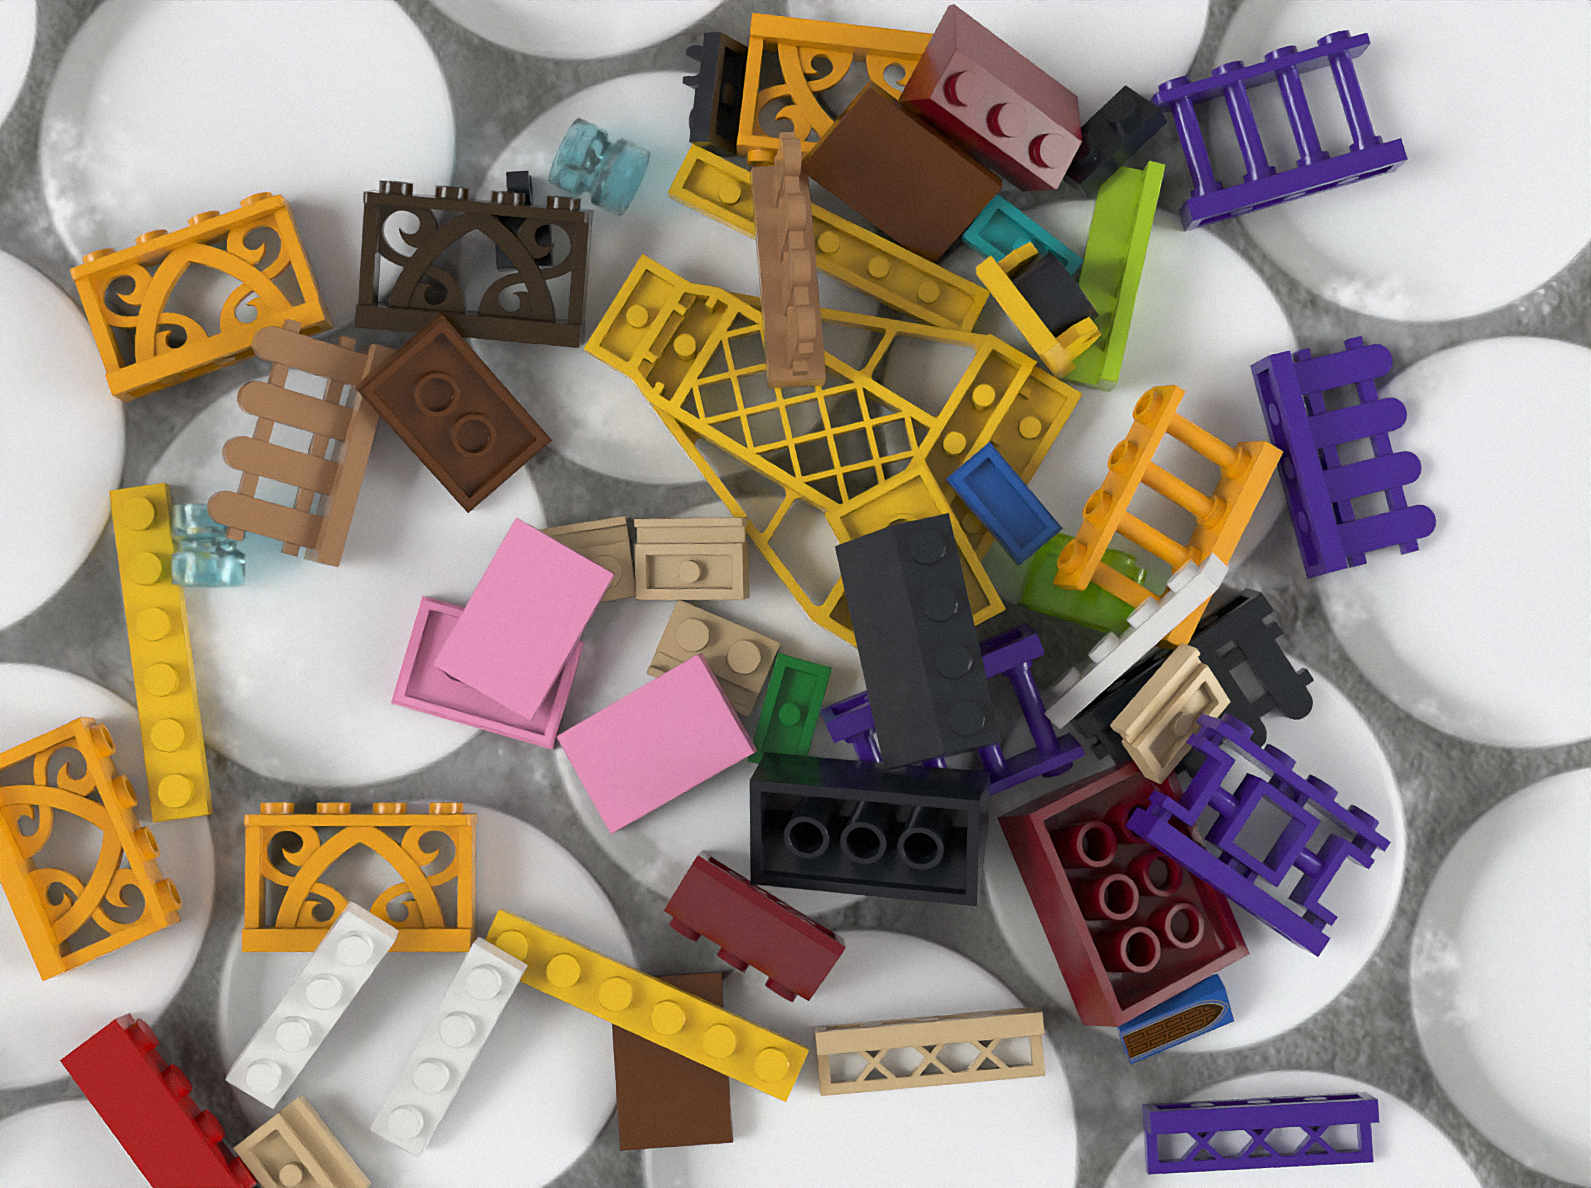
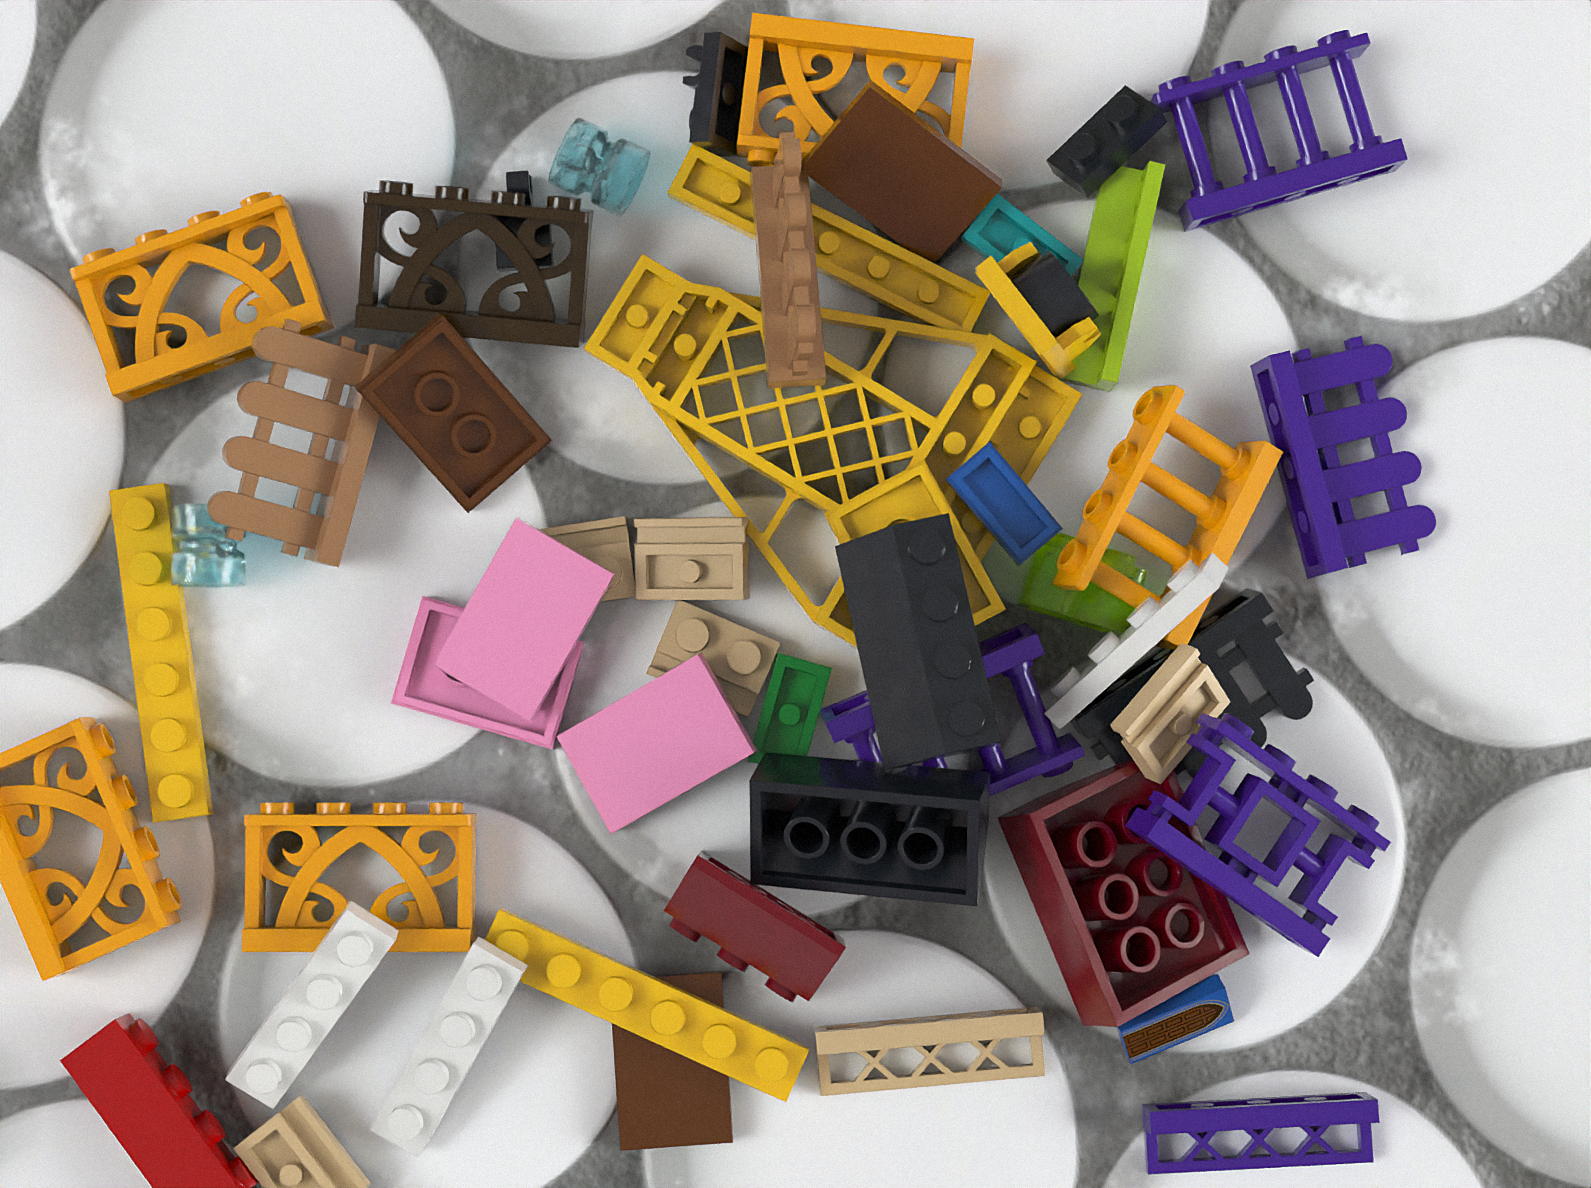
(995, 104): slope -> none

